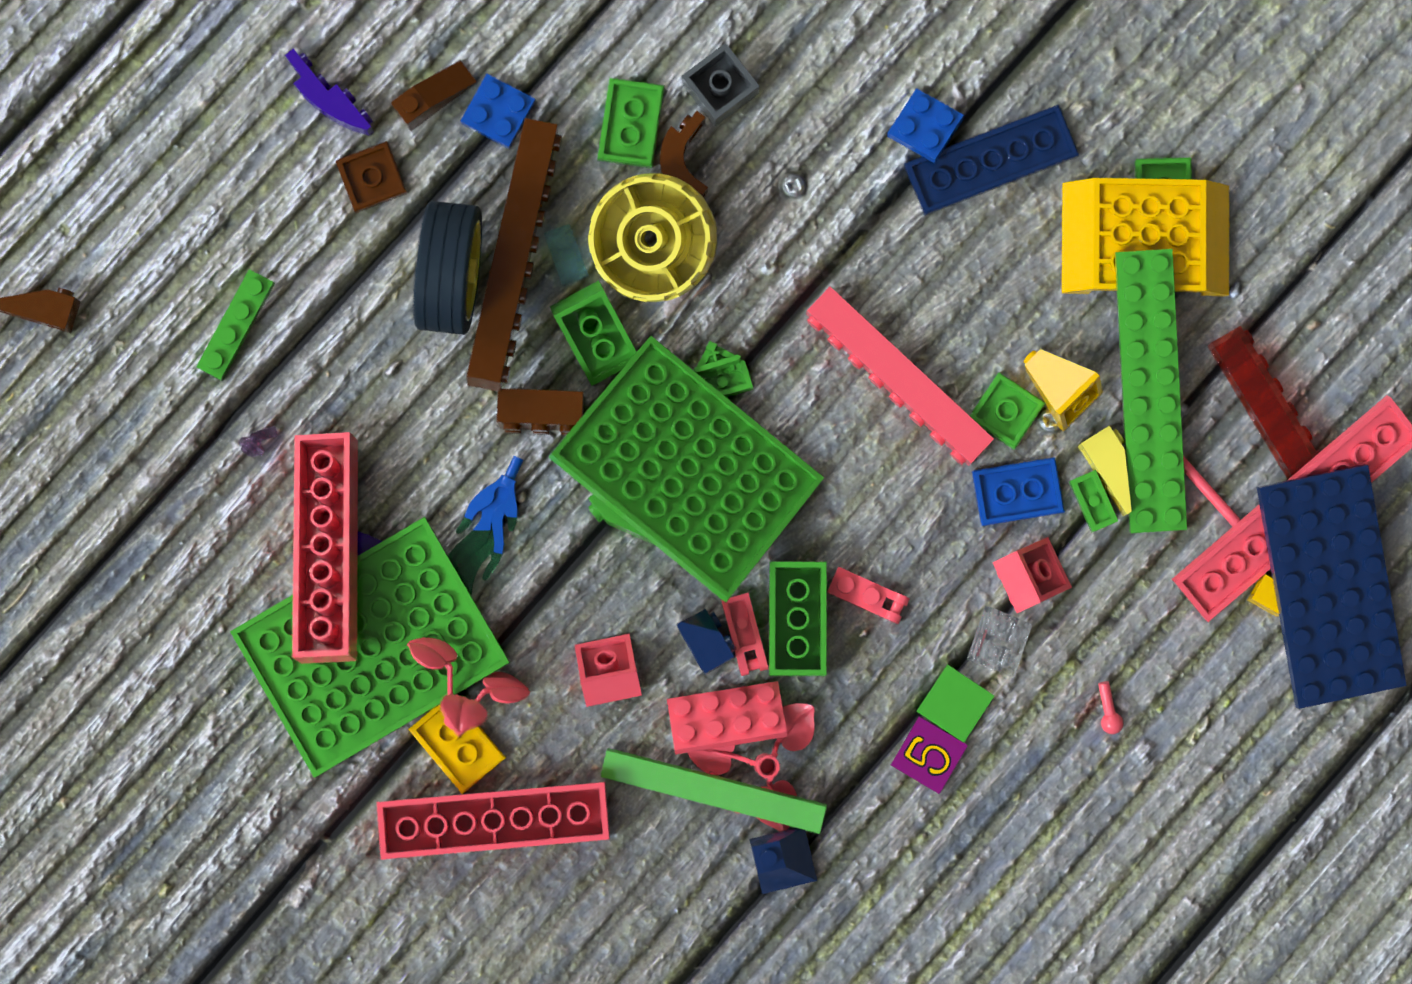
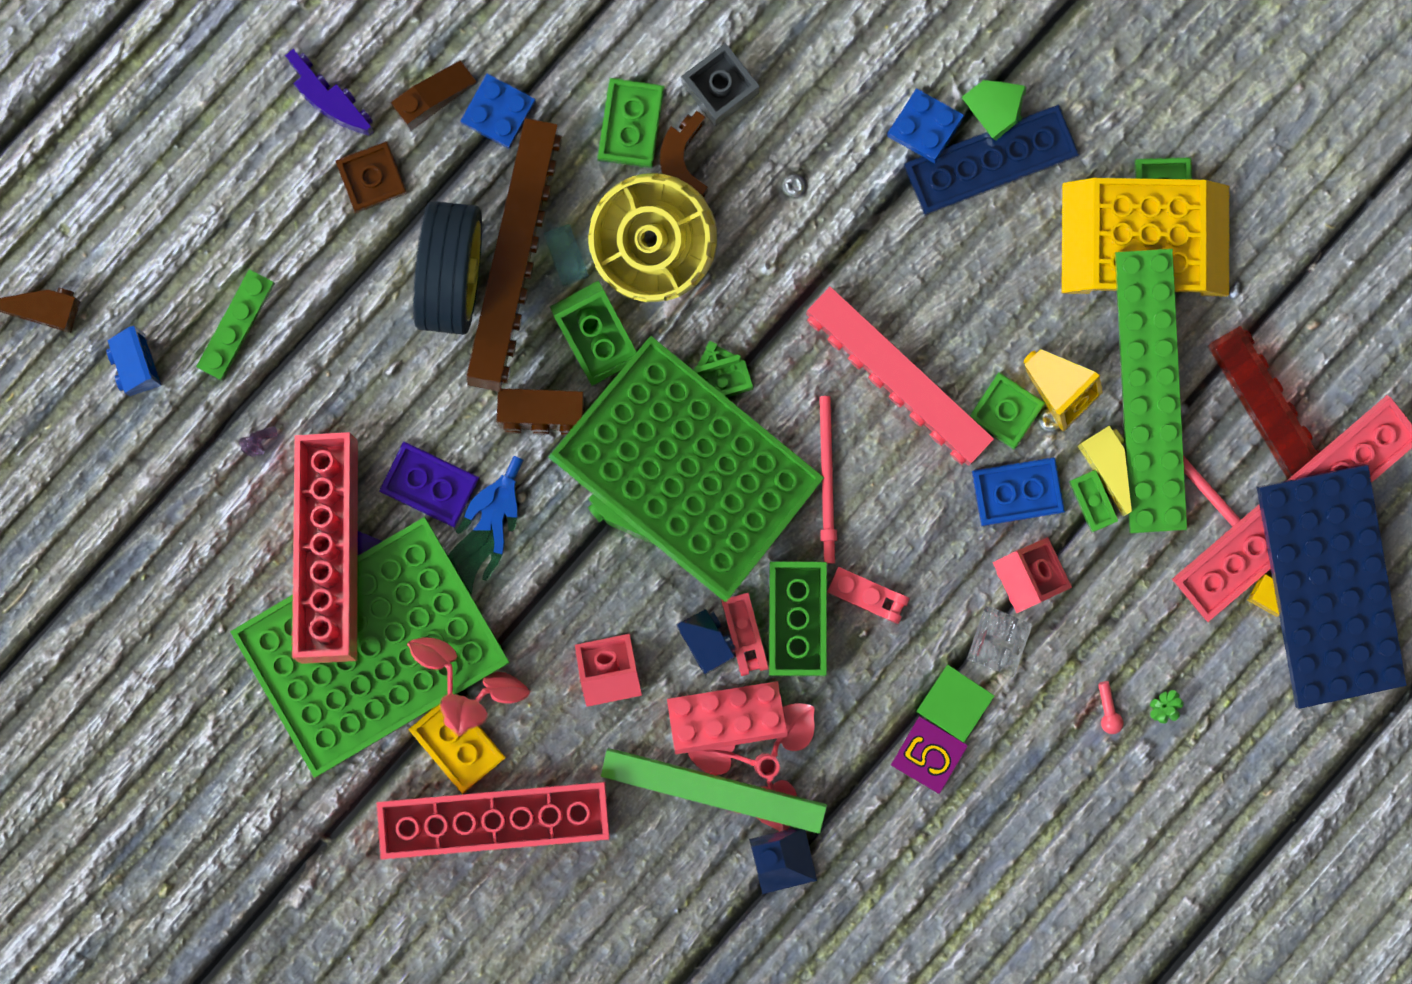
(133, 362): none -> blue slope
(429, 484): none -> dark purple tile
(828, 534): none -> coral bar
(996, 105): none -> bright green slope
(1166, 707): none -> bright green plant

